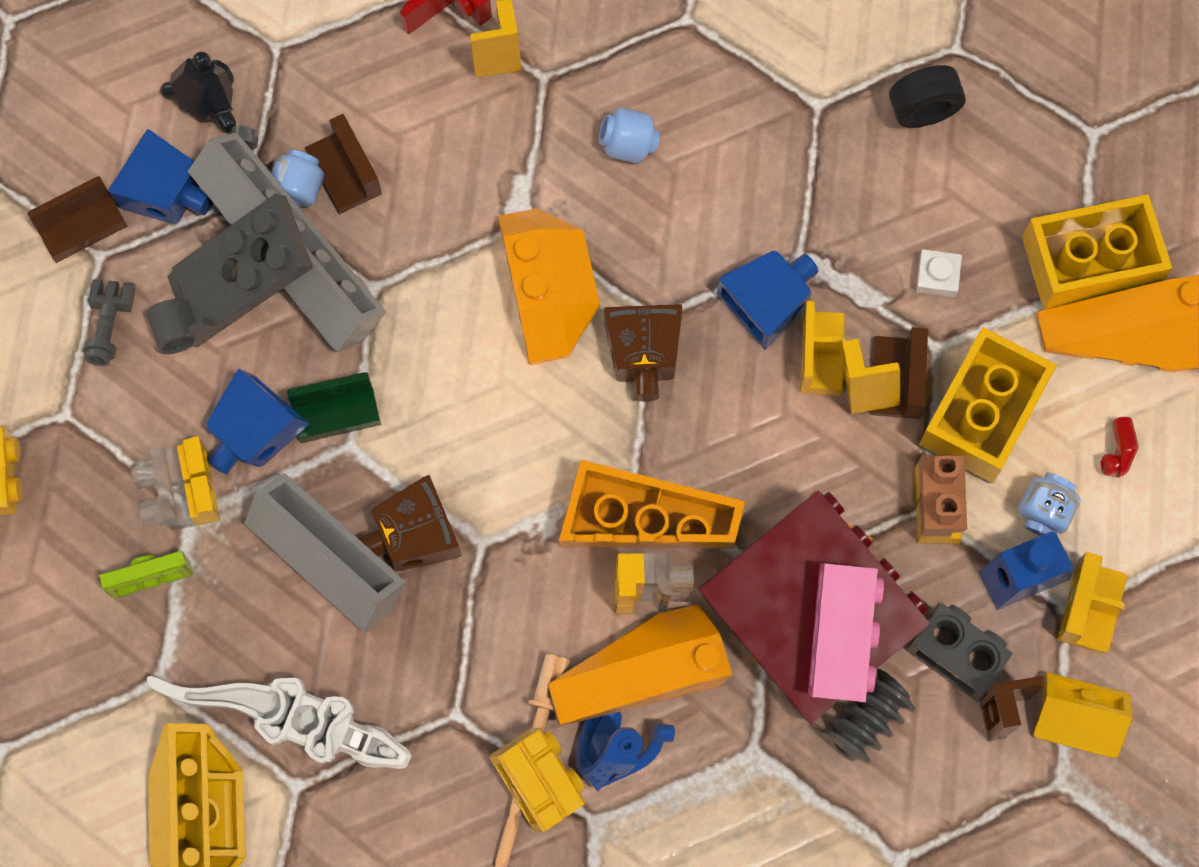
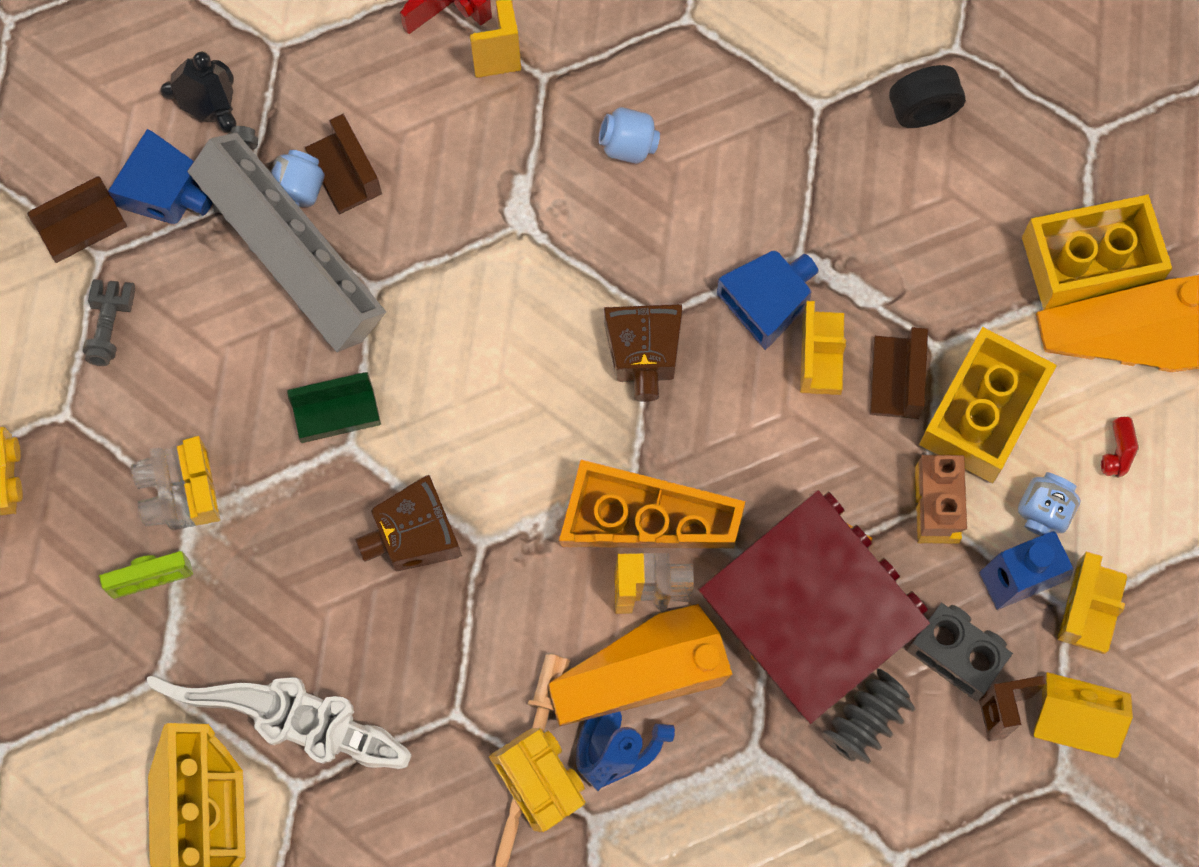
(204, 284): dark grey hinge -> none
(251, 423): blue torso -> none
(324, 552): light grey brick -> none
(549, 282): light orange wedge -> none
(845, 632): bright pink brick -> none
(871, 386): yellow panel -> none
(938, 273): white plate -> none

